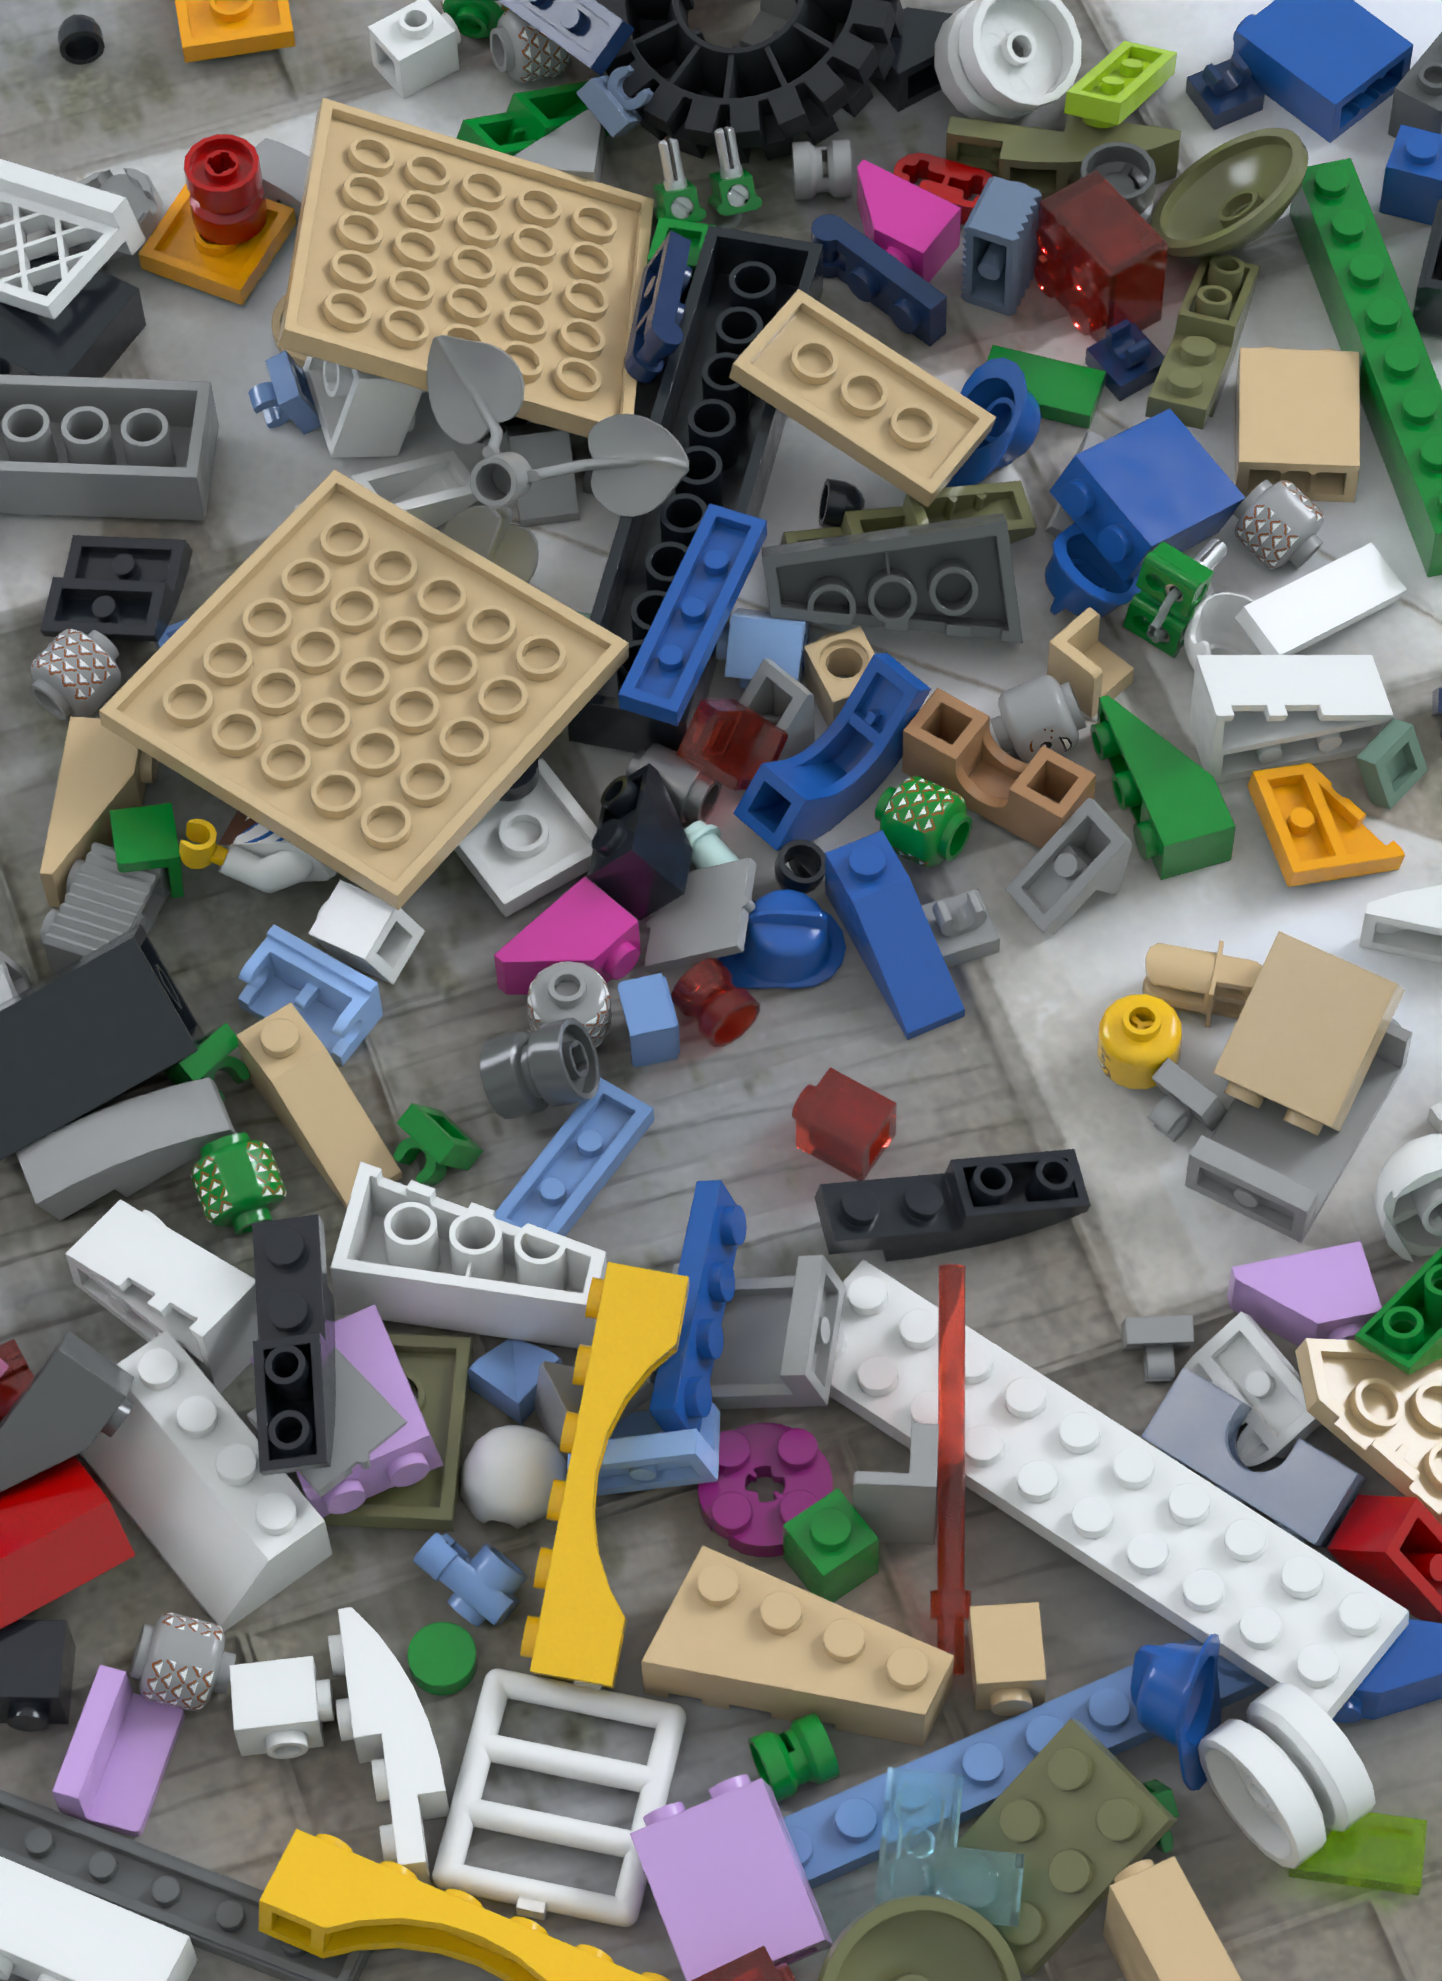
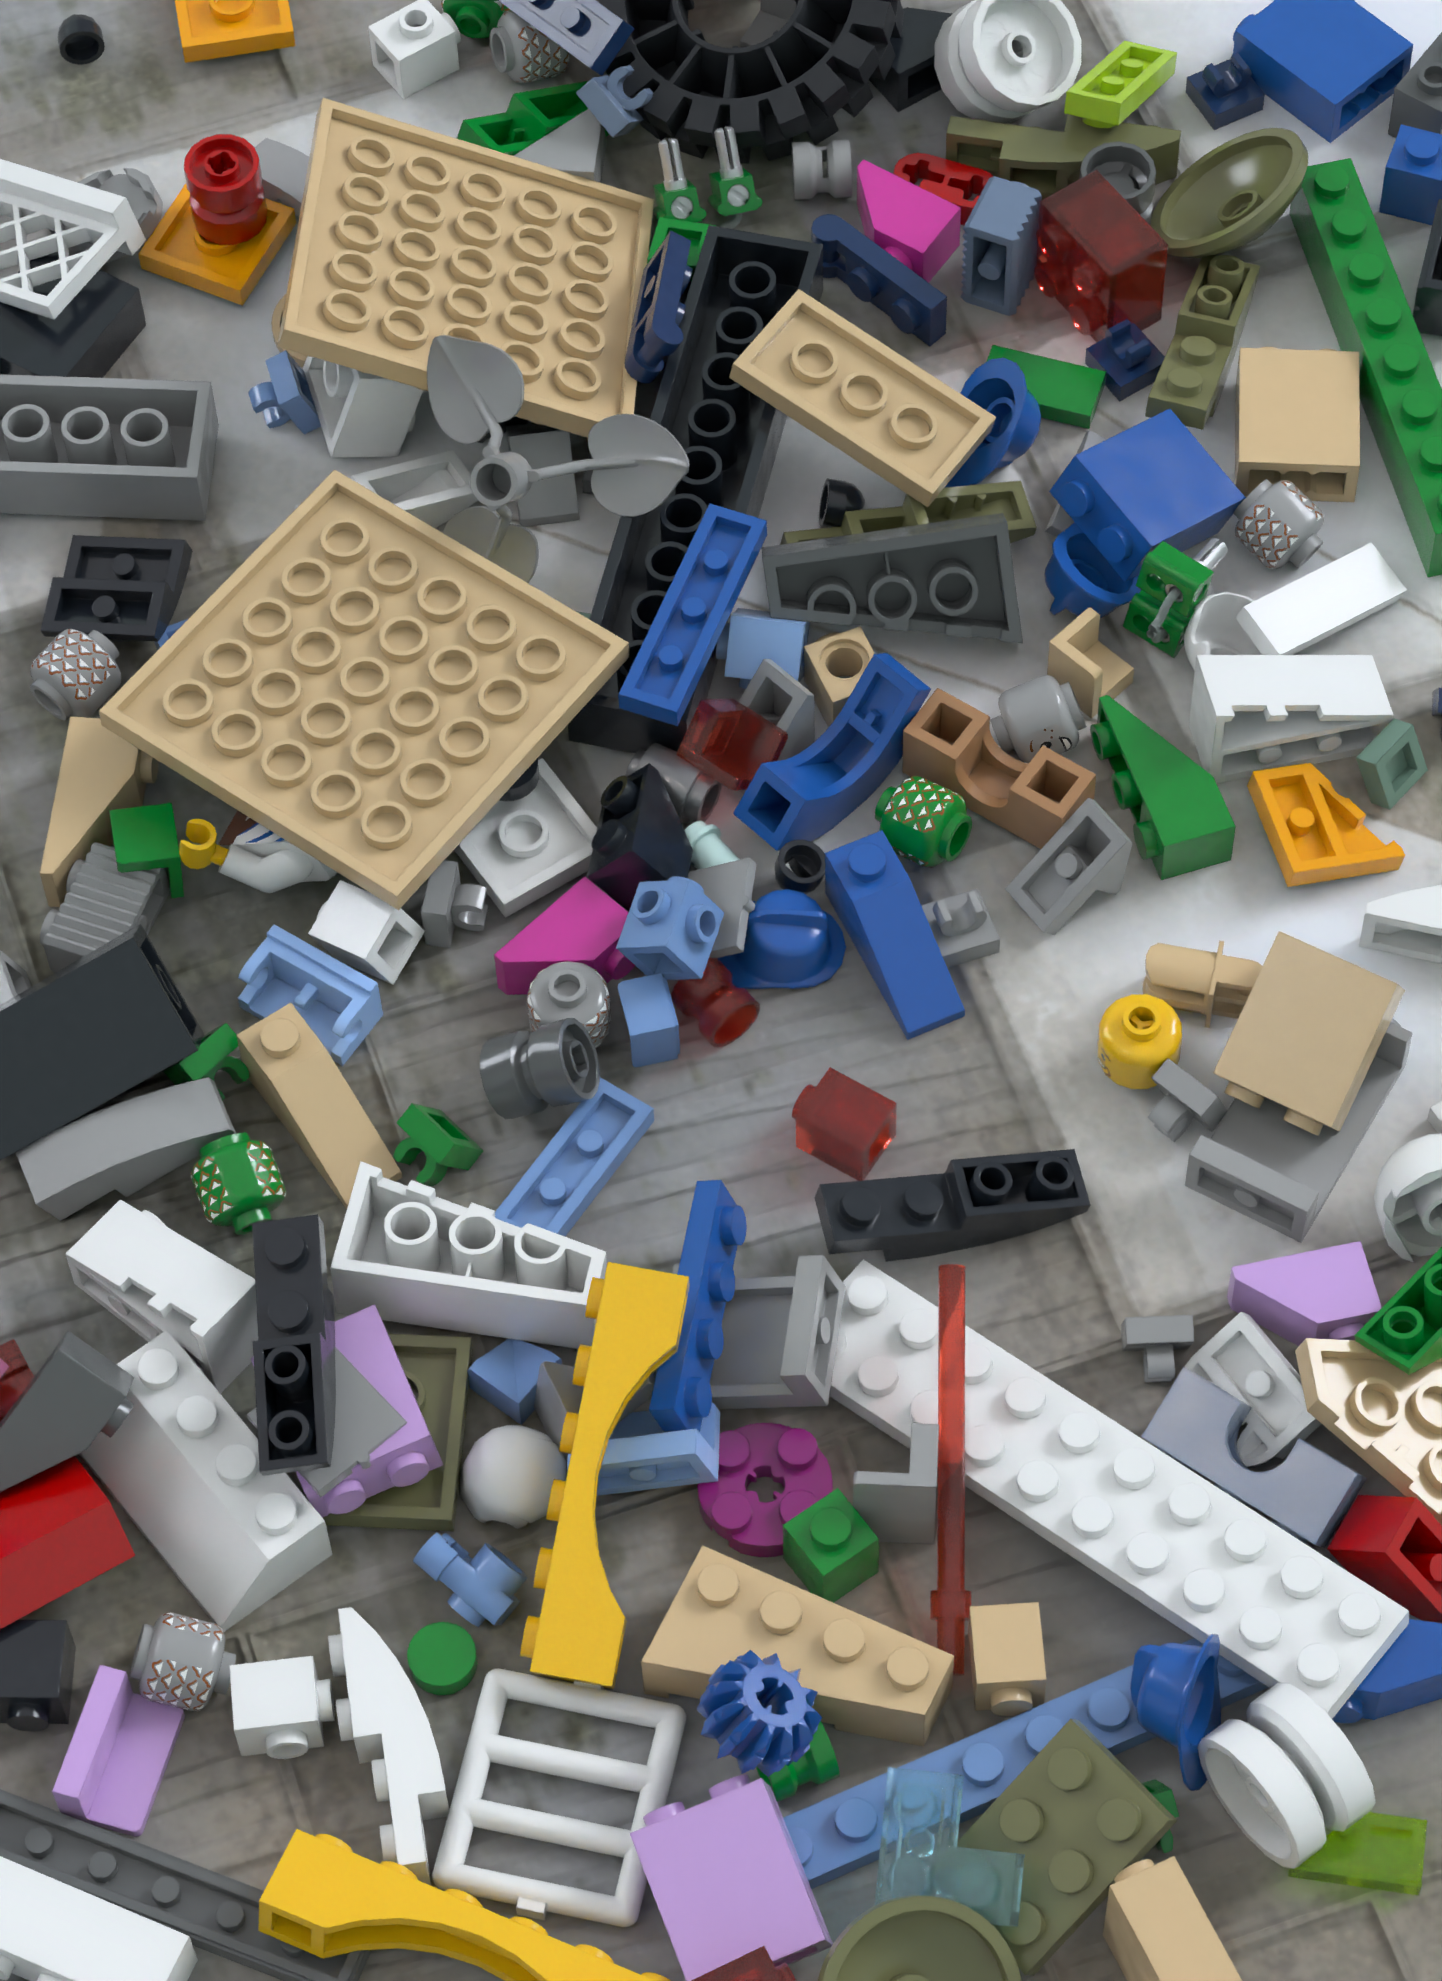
(451, 904): none -> light grey tile
(670, 928): none -> medium blue brick
(759, 1713): none -> blue gear

